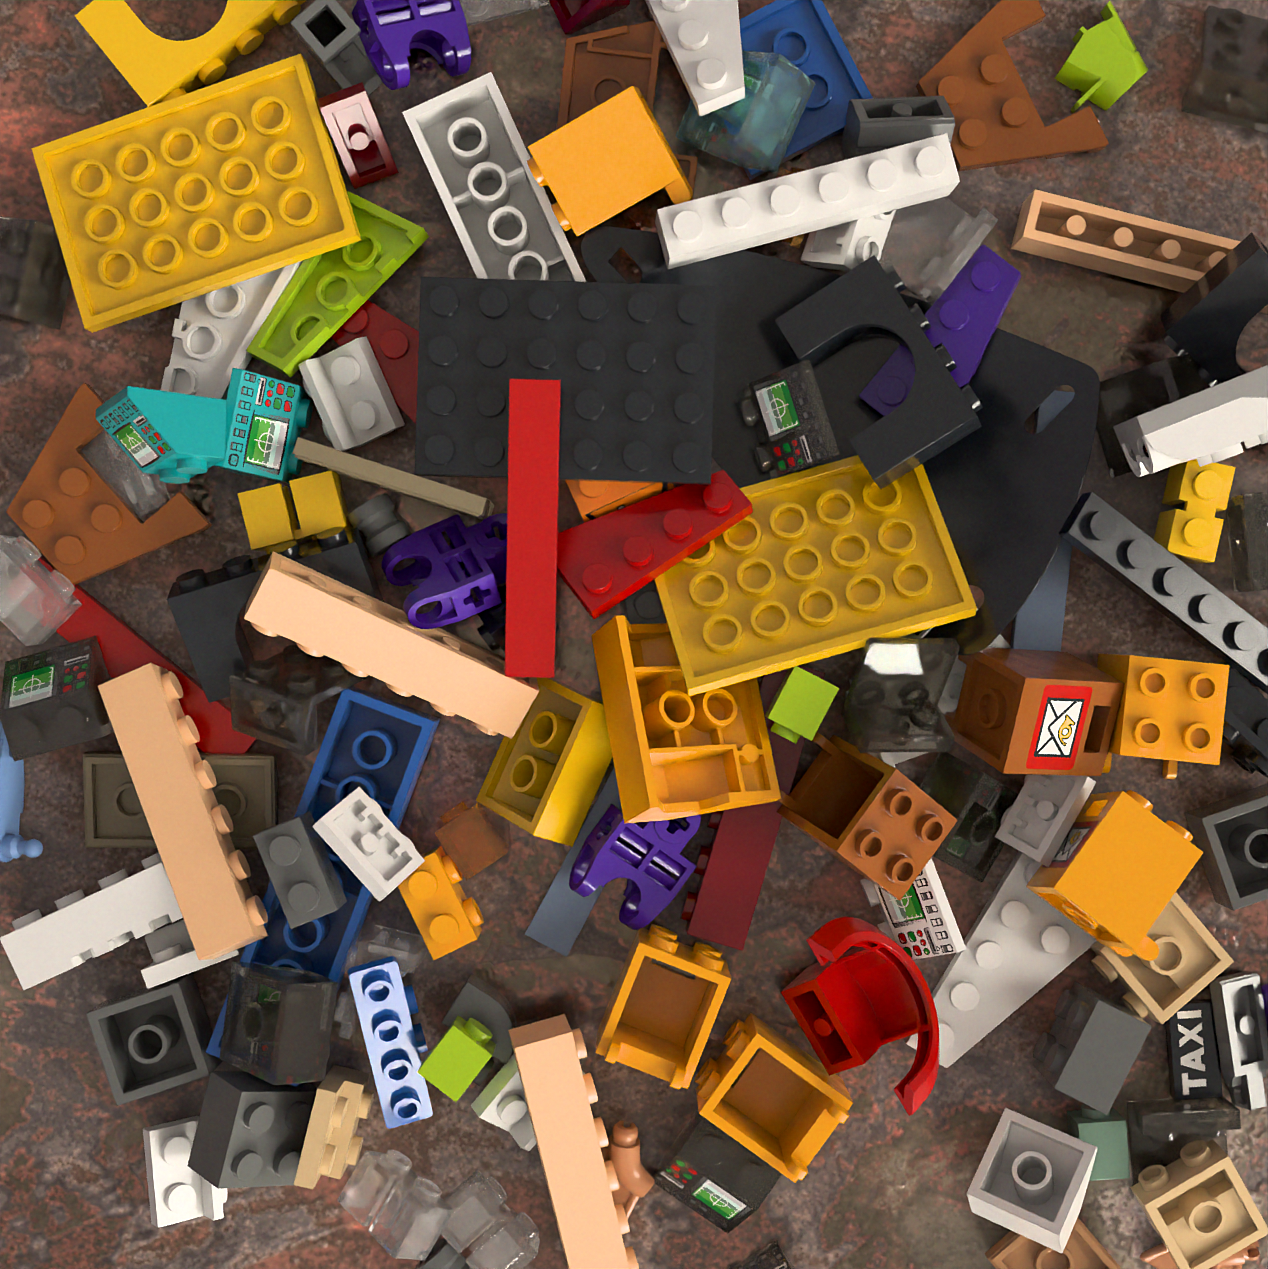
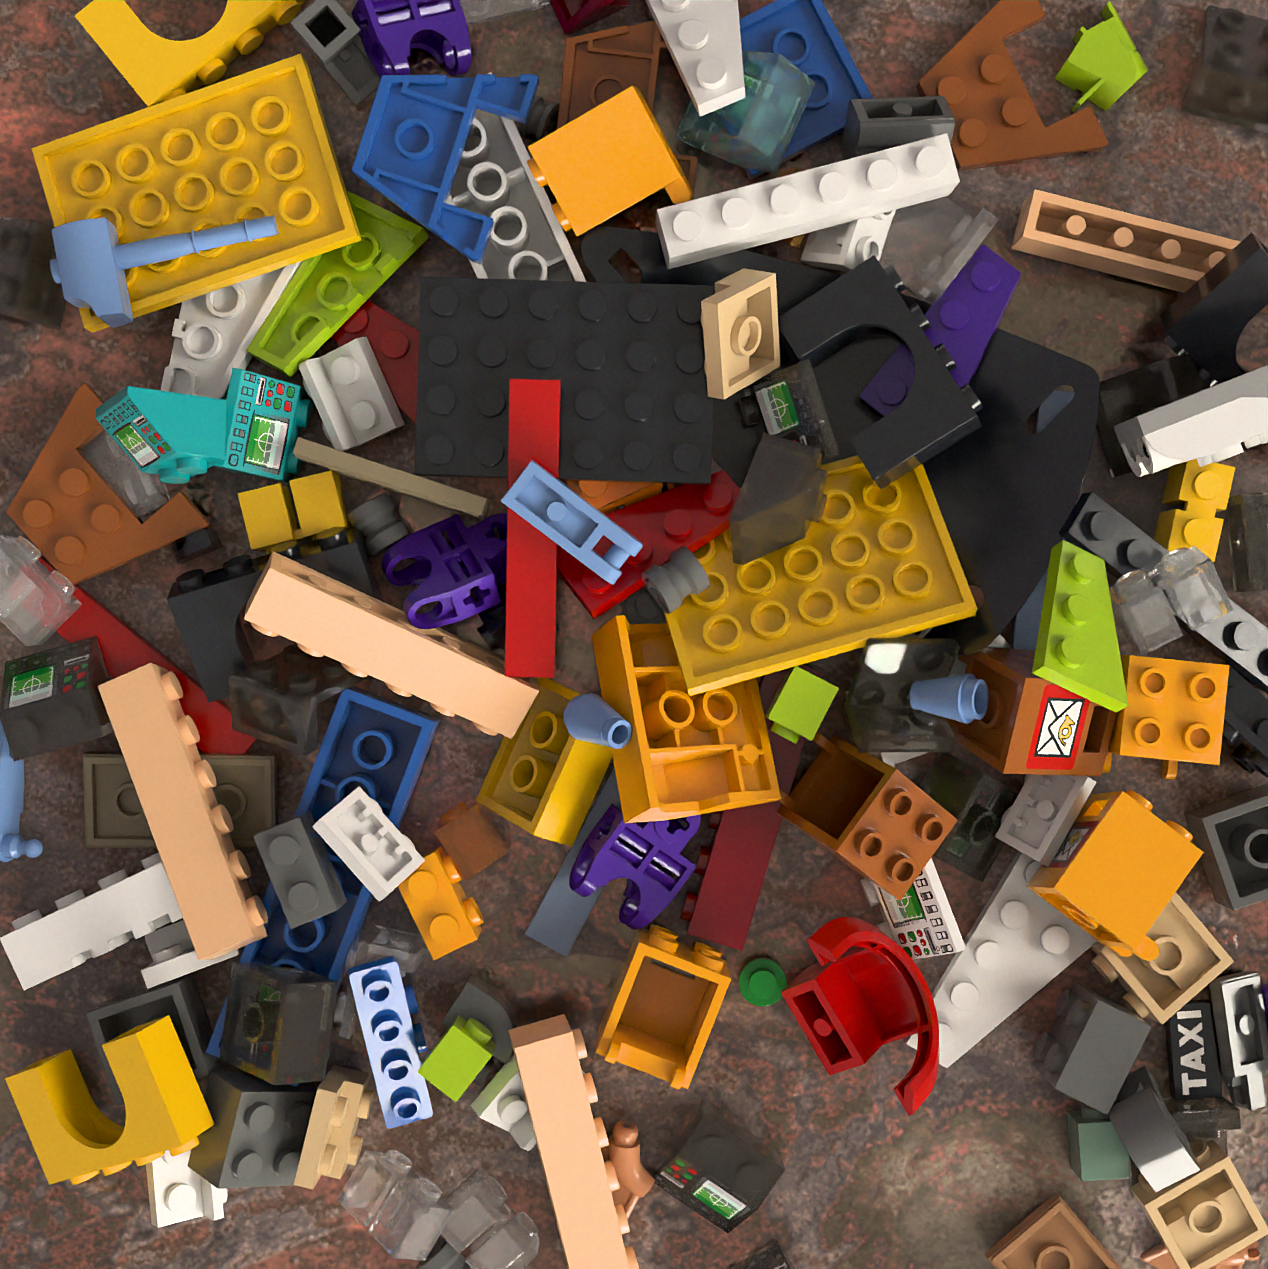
(93, 262): none -> medium blue piece
(159, 1097): none -> yellow arch
(196, 545): none -> black tile
(357, 135): slope -> none
(418, 141): none -> blue wing
(541, 119): none -> dark grey bush
(570, 521): none -> medium blue plate
(595, 721): none -> medium blue cone
(675, 579): none -> dark grey wheel
(740, 331): none -> tan plate
(762, 982): none -> green plate
(777, 498): none -> clear smoke slope
(780, 1102): light orange container -> none
(951, 697): none -> medium blue cone
(1032, 1180): white slope -> none
(1078, 629): none -> lime wing
(1151, 1132): none -> dark grey brick
(1191, 588): none -> clear piece

